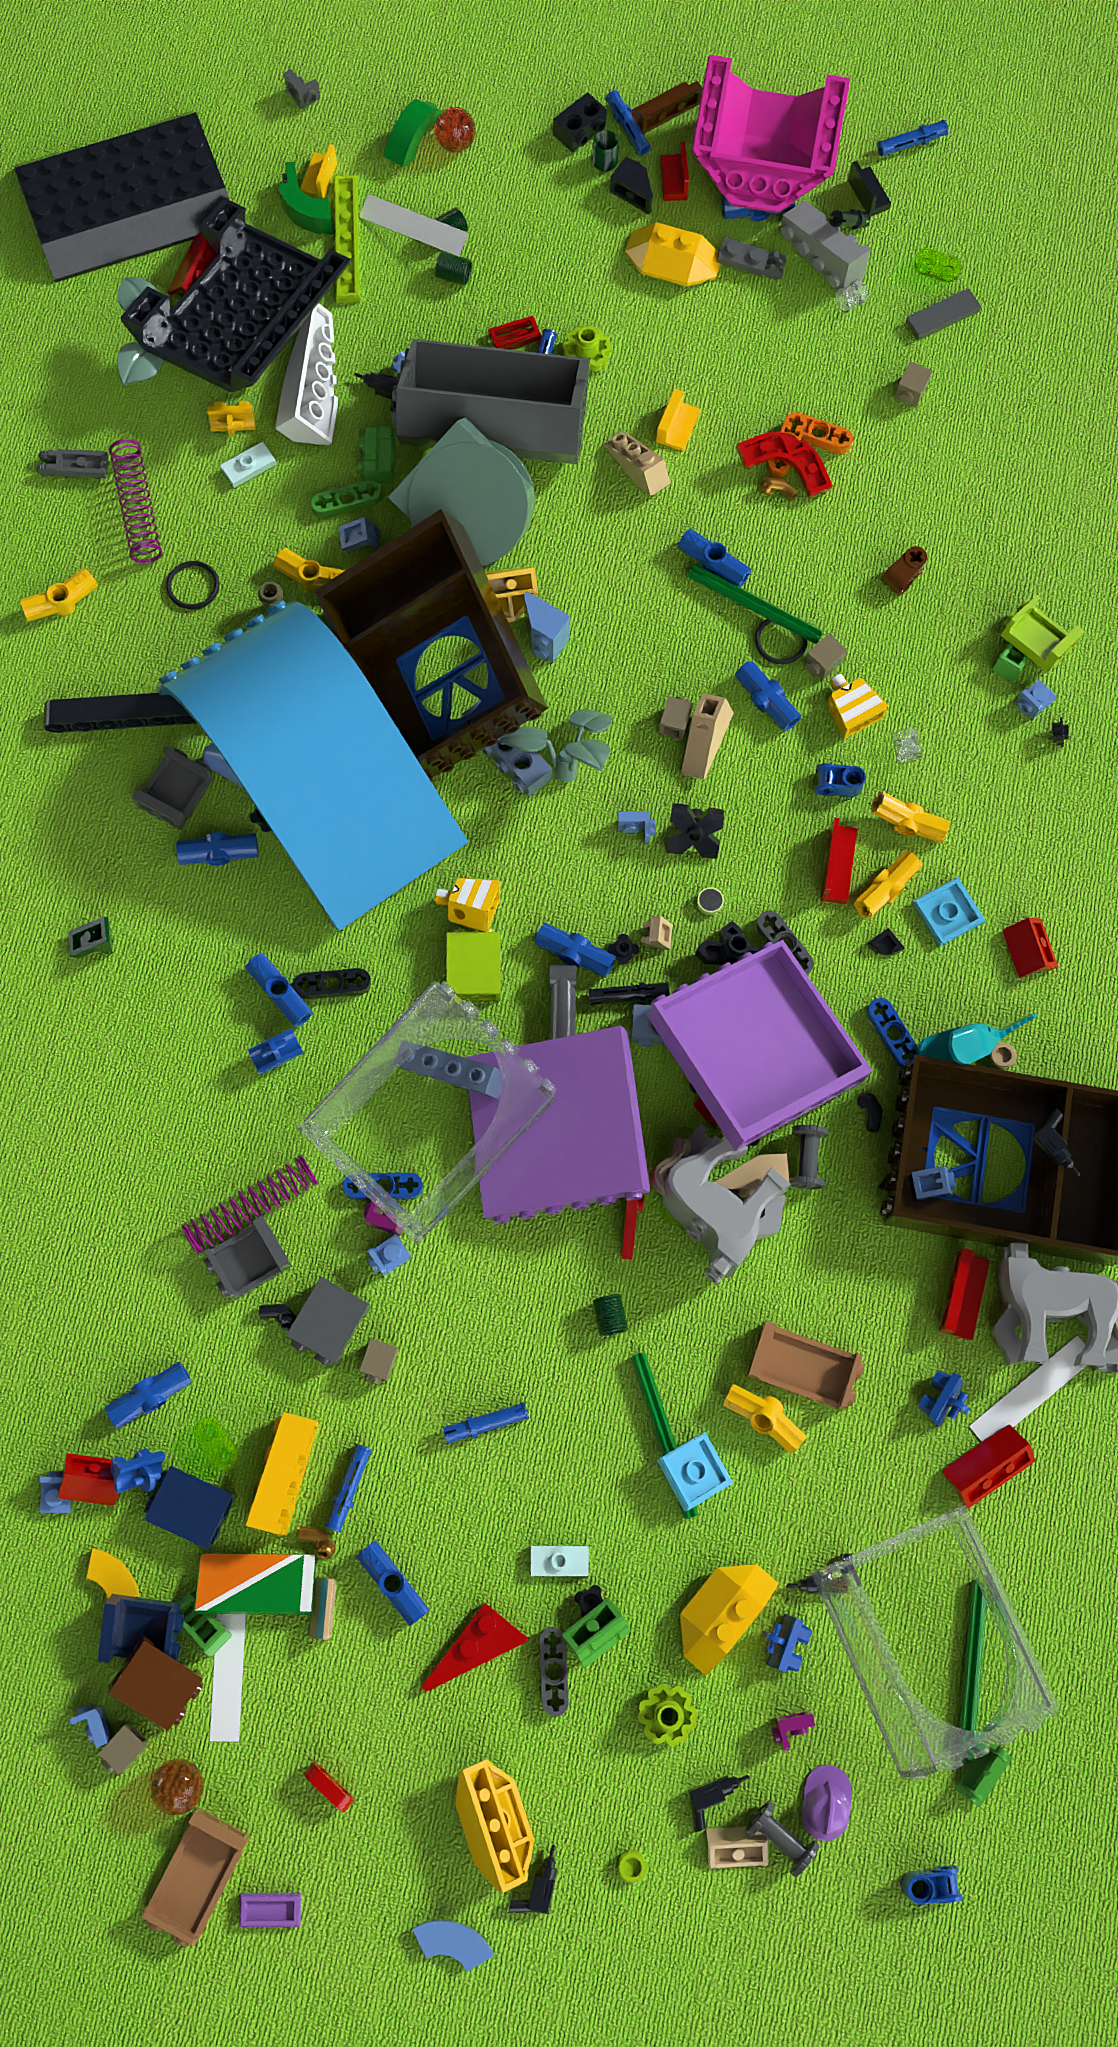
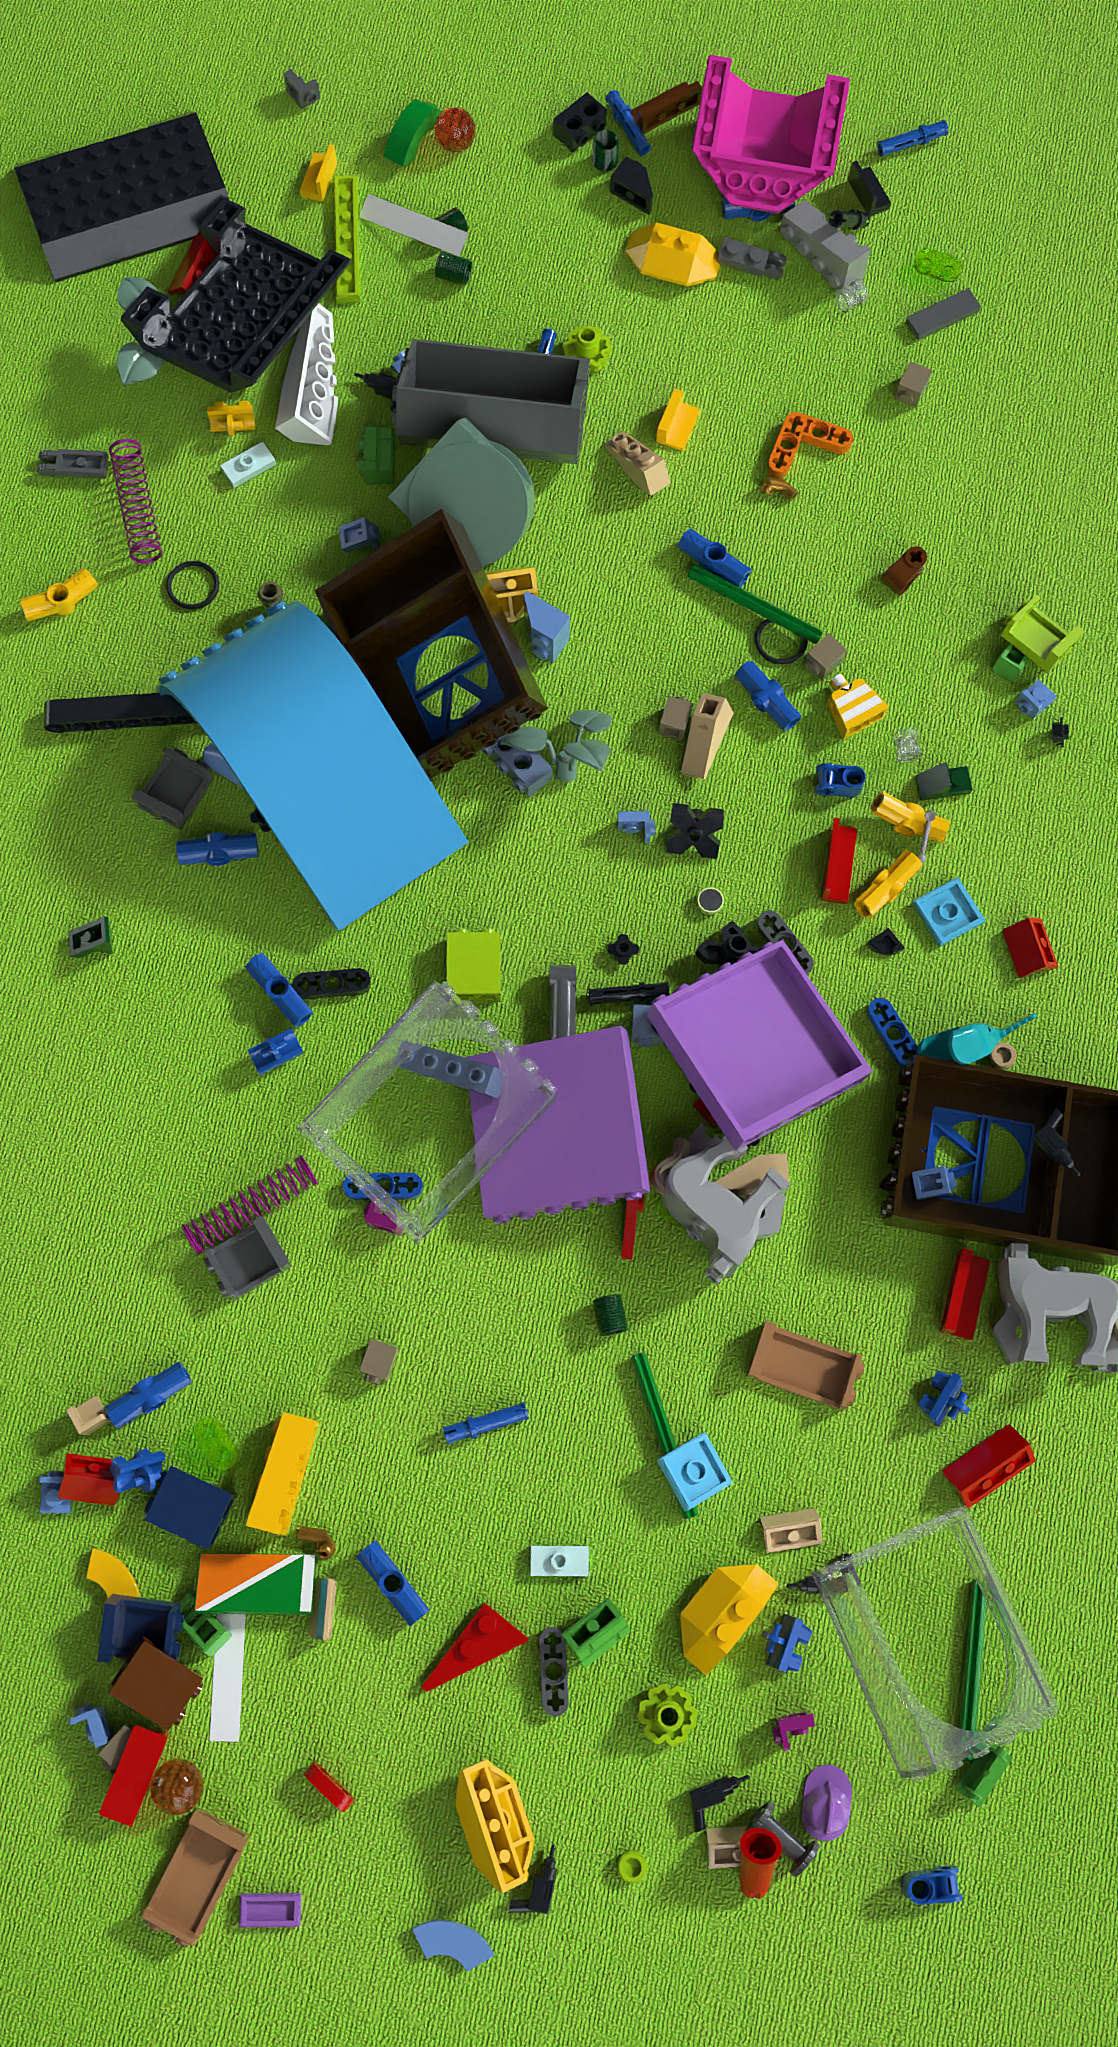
(89, 1416): none -> tan panel
(133, 1775): none -> red panel
(280, 1312): black arm -> none
(300, 568): yellow piece -> none
(302, 209): green arch -> none
(327, 1321): dark grey panel -> none
(336, 1521): blue pin -> none
(341, 508): bright green beam -> none
(388, 1256): medium blue bracket -> none
(471, 902): yellow torso -> none
(515, 338): red tile -> none
(574, 950): blue piece -> none
(583, 1597): black plate -> none
(660, 933): tan tile -> none
(675, 175): red panel -> none
(759, 1856): none -> red plant
(765, 1417): yellow piece -> none
(790, 450): red plate -> none
(791, 1530): none -> tan slope
(808, 1157): dark grey hose -> none
(874, 1110): black arm -> none
(929, 816): none -> light grey hinge
(943, 782): none -> dark green slope
(1031, 1391): white sticker -> none

